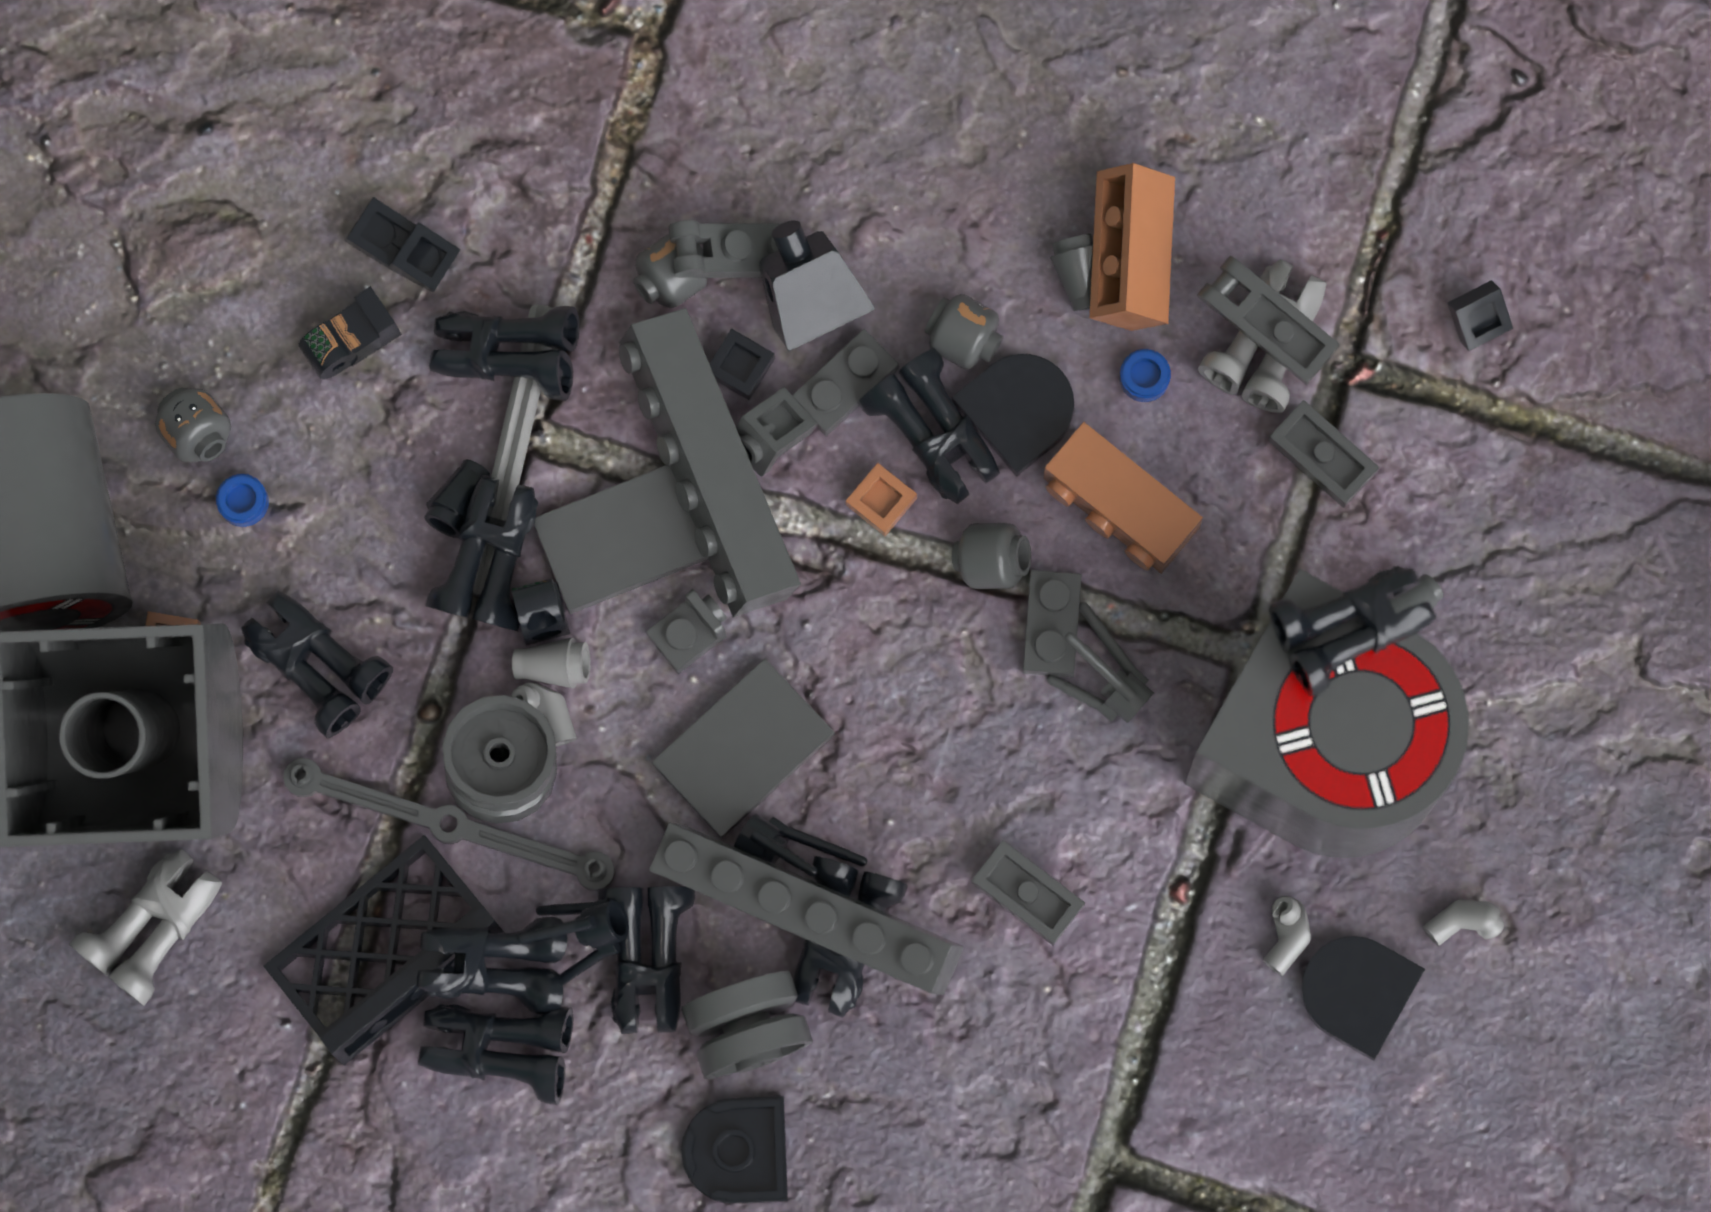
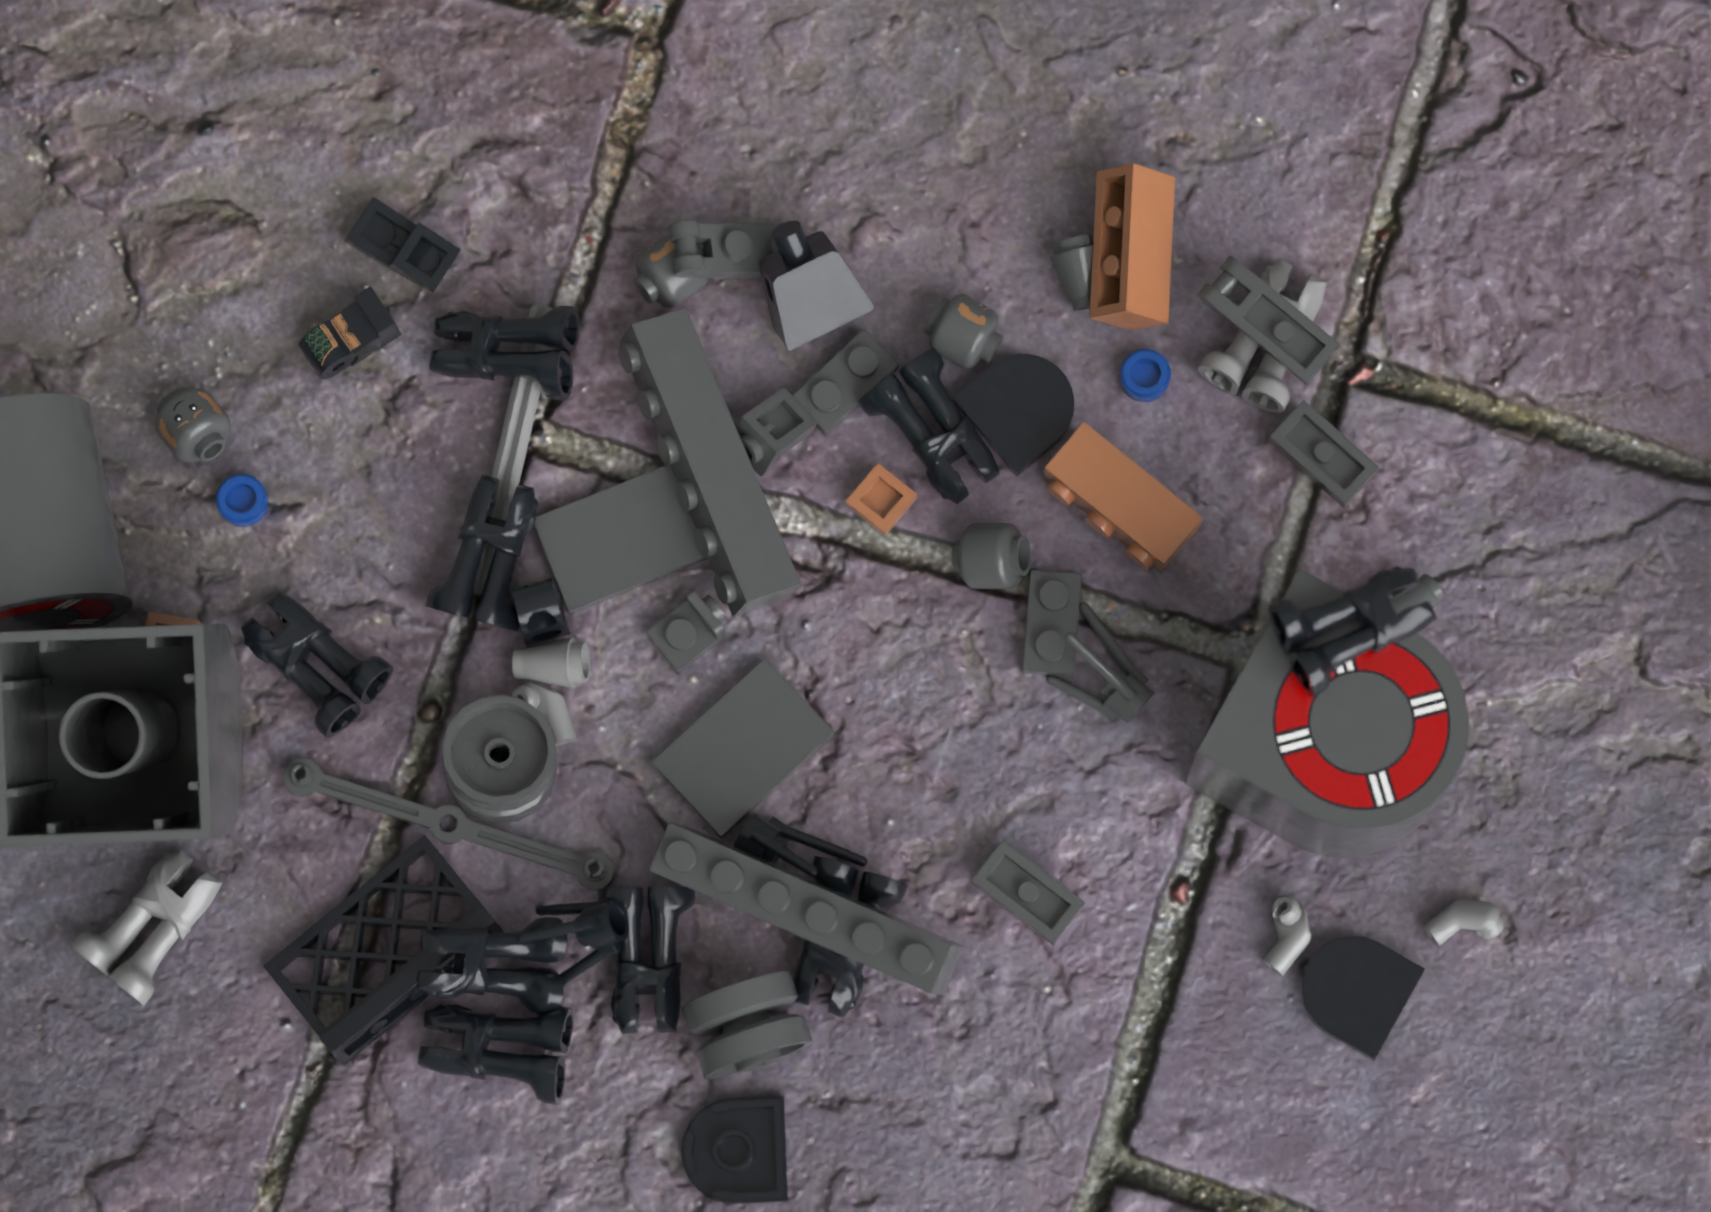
(450, 503): black cone -> none
(741, 364): black plate -> none
(1480, 315): black plate -> none

